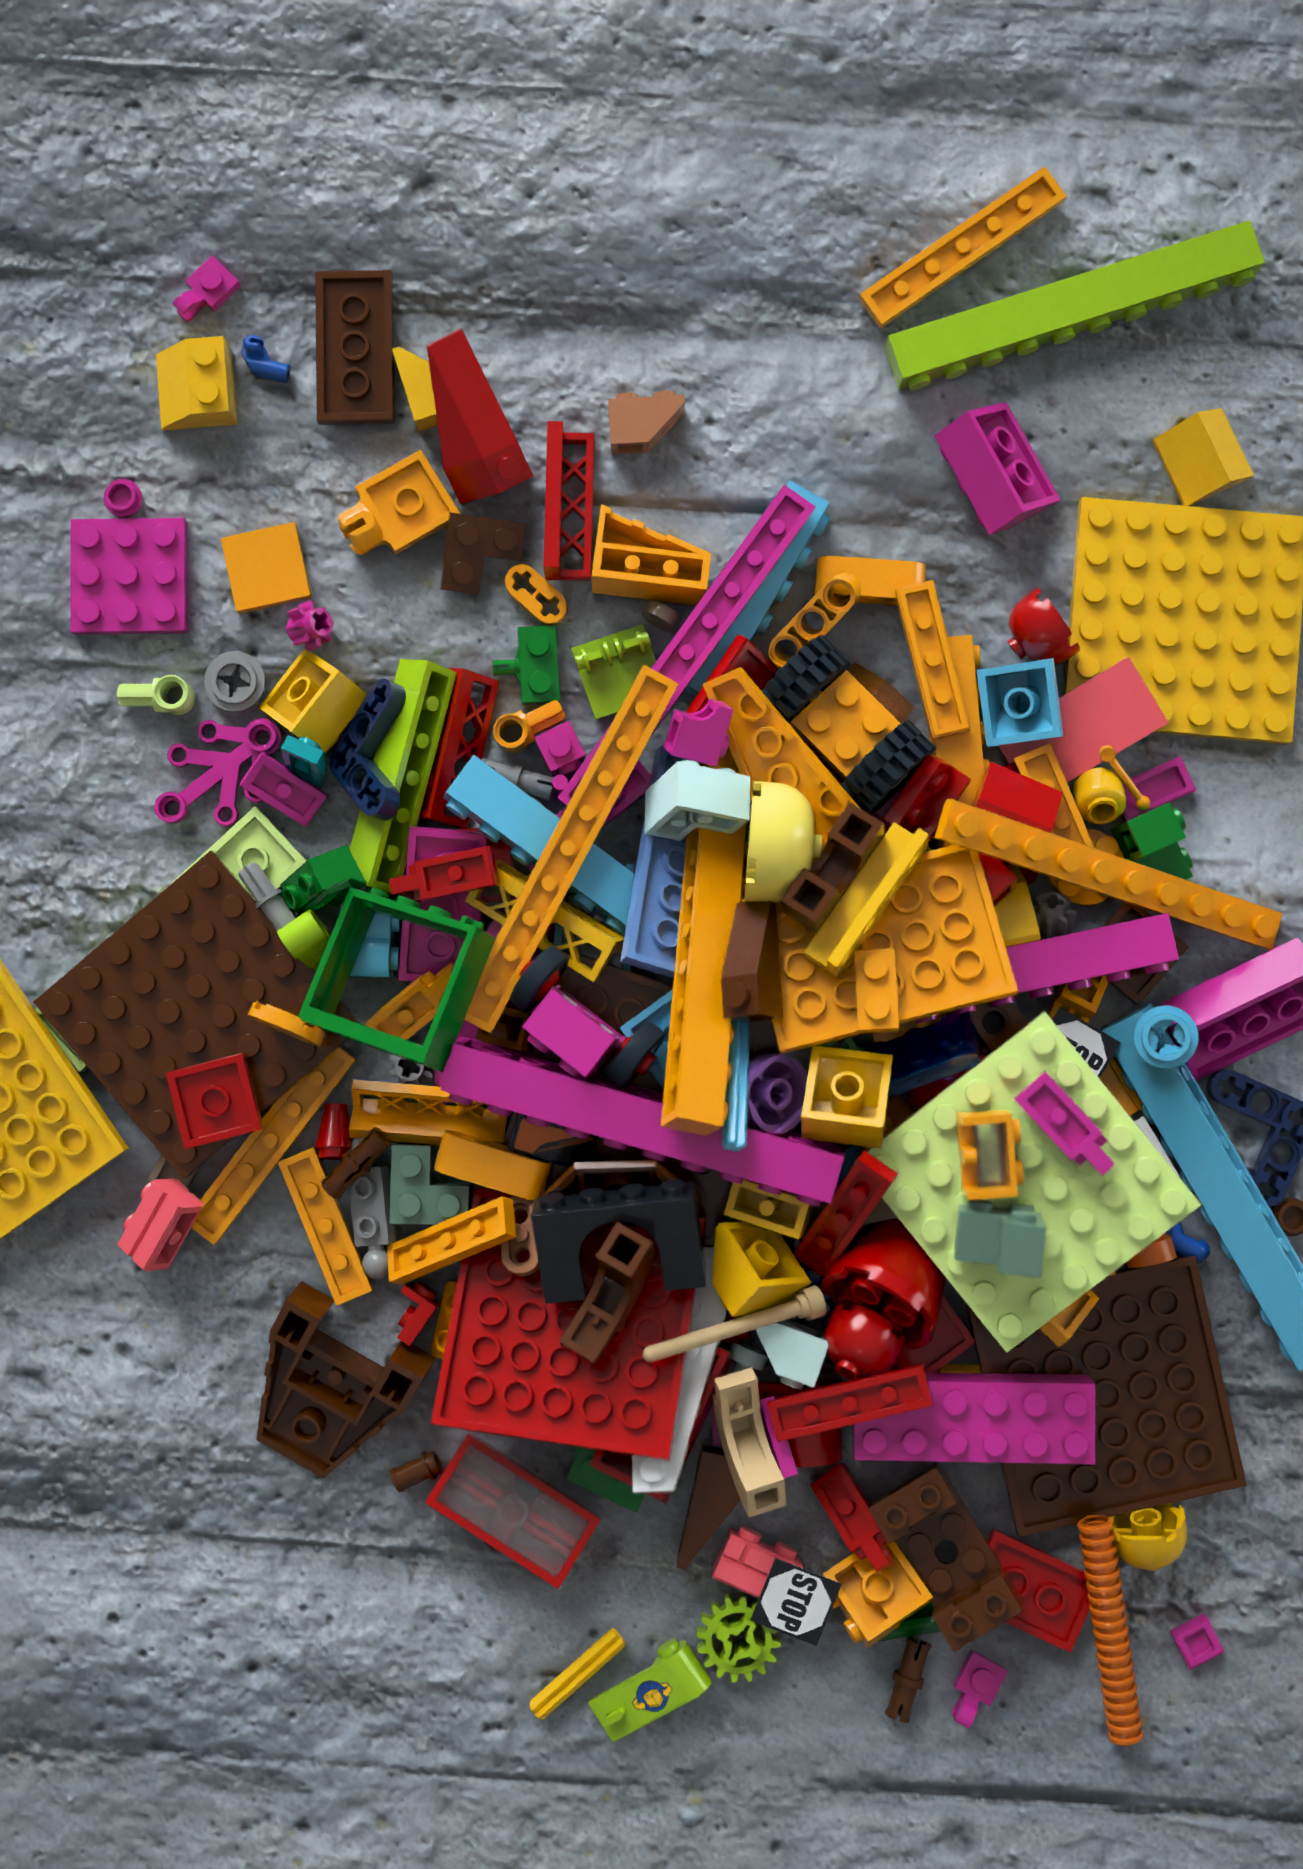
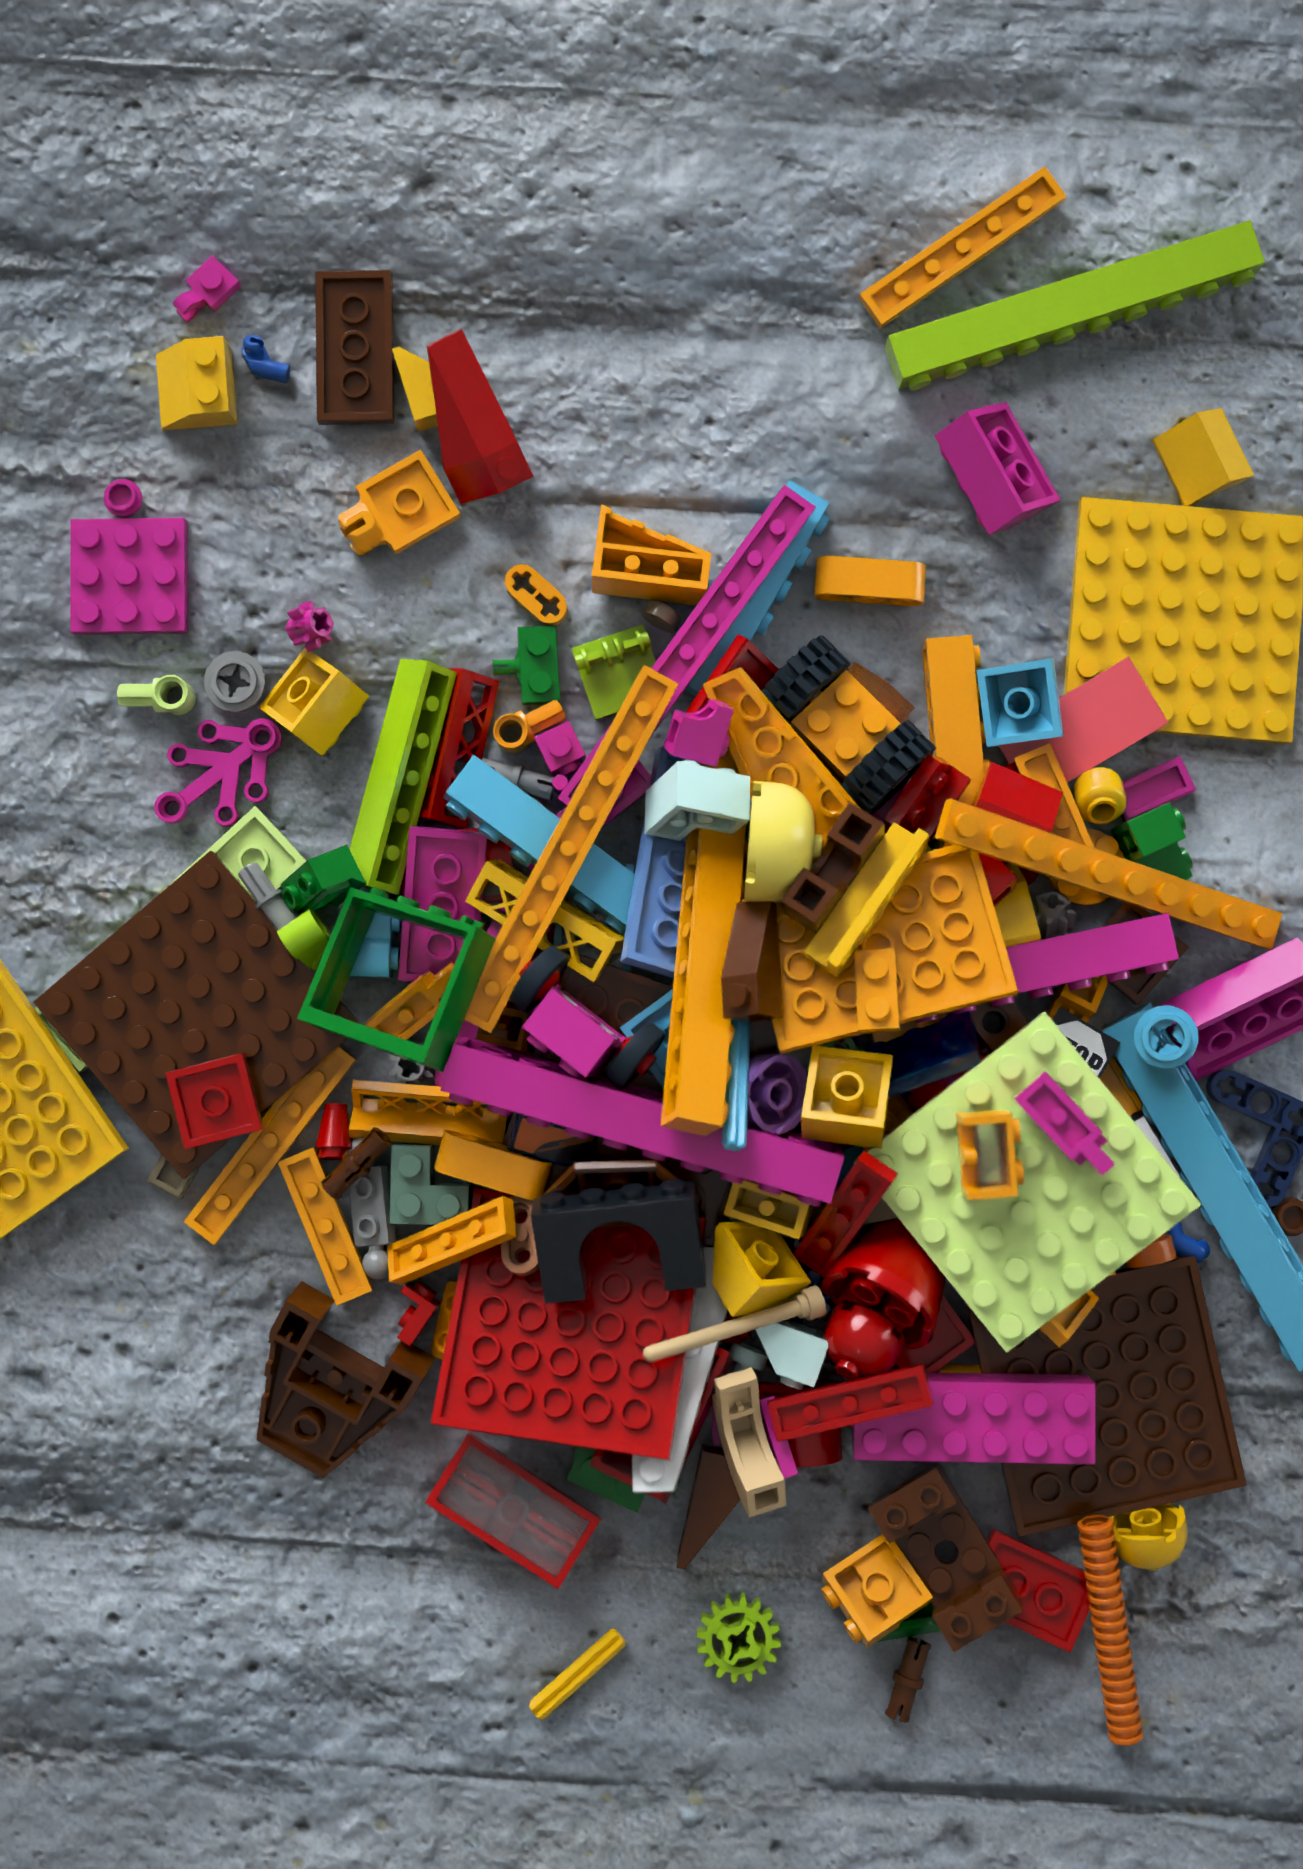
(159, 1224): coral brick -> none
(266, 567): light orange tile -> none
(283, 789): dark pink plate -> none
(286, 1023): light orange tile -> none
(305, 759): teal plate -> none
(353, 752): dark blue beam -> none
(416, 1471): reddish brown pin -> none
(448, 874): red hinge -> none
(470, 540): reddish brown plate -> none
(554, 502): red fence -> none
(619, 1281): reddish brown arch -> none
(642, 421): nougat slope -> none
(652, 1693): lime door -> none
(746, 1560): coral brick -> none
(796, 1602): sticker -> none
(825, 605): light orange beam -> none
(851, 1517): red hinge -> none
(932, 660): light orange tile -> none
(978, 1681): dark pink plate -> none
(1001, 1237): sand green brick -> none
(1039, 630): red cylinder -> none
(1108, 754): light orange hinge -> none
(1196, 1641): dark pink tile -> none

